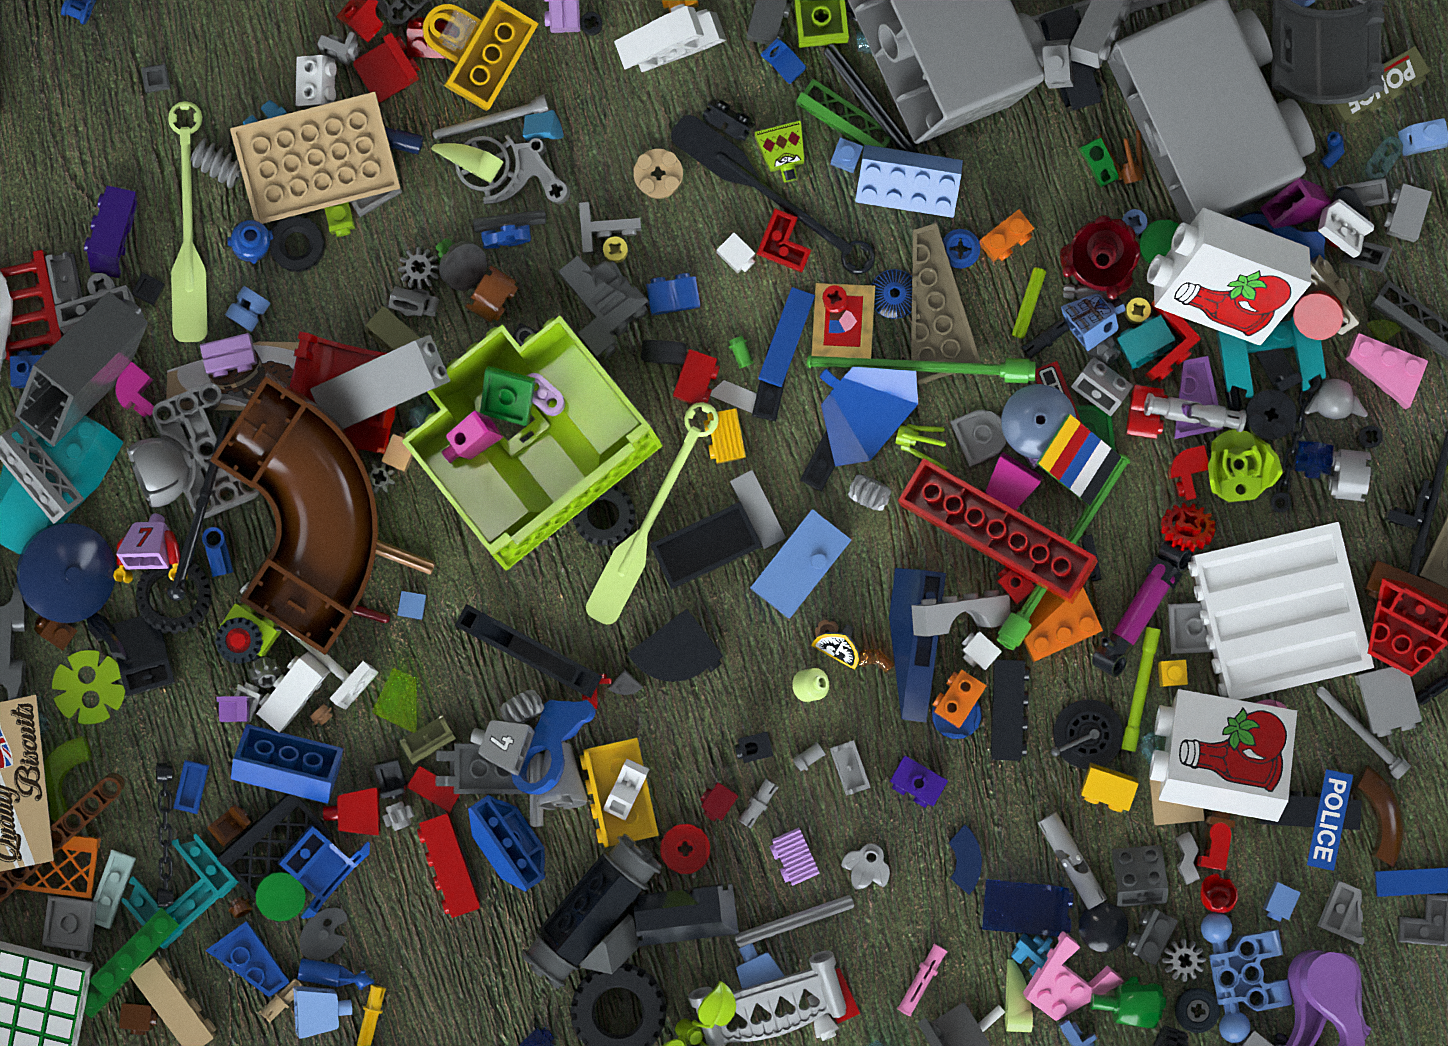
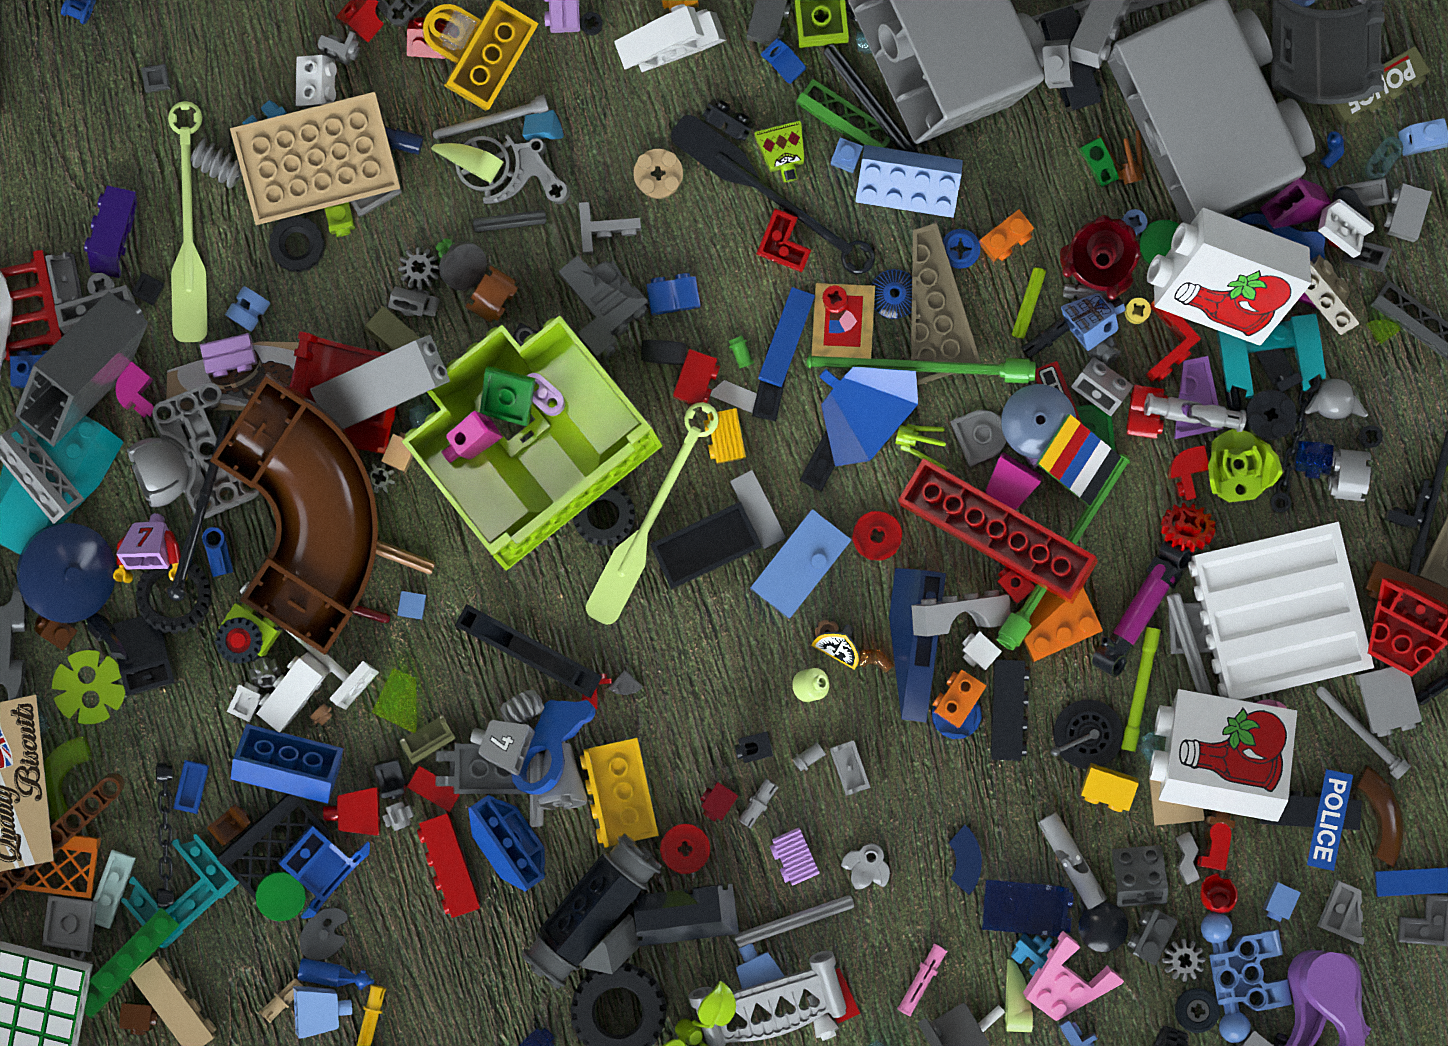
(234, 708): medium lavender panel -> none
(240, 907): reddish brown plate -> none
(250, 240): blue piece -> none
(250, 958): blue wing -> none
(387, 68): red bracket -> none
(508, 236): blue plate -> none
(609, 247): light yellow wheel -> none
(626, 789): white slope -> none
(677, 651): black brick -> none
(736, 254): white brick -> none
(869, 492): light grey gear -> none
(872, 549): none -> red plate
(918, 781): dark purple brick -> none
(1088, 545): black tile -> none
(1133, 1003): green piece -> none
(1146, 341): teal brick -> none
(1172, 673): yellow brick -> none
(1189, 644): none -> light grey axle
(1318, 315): tile -> none
(1388, 367): bright pink wedge -> none

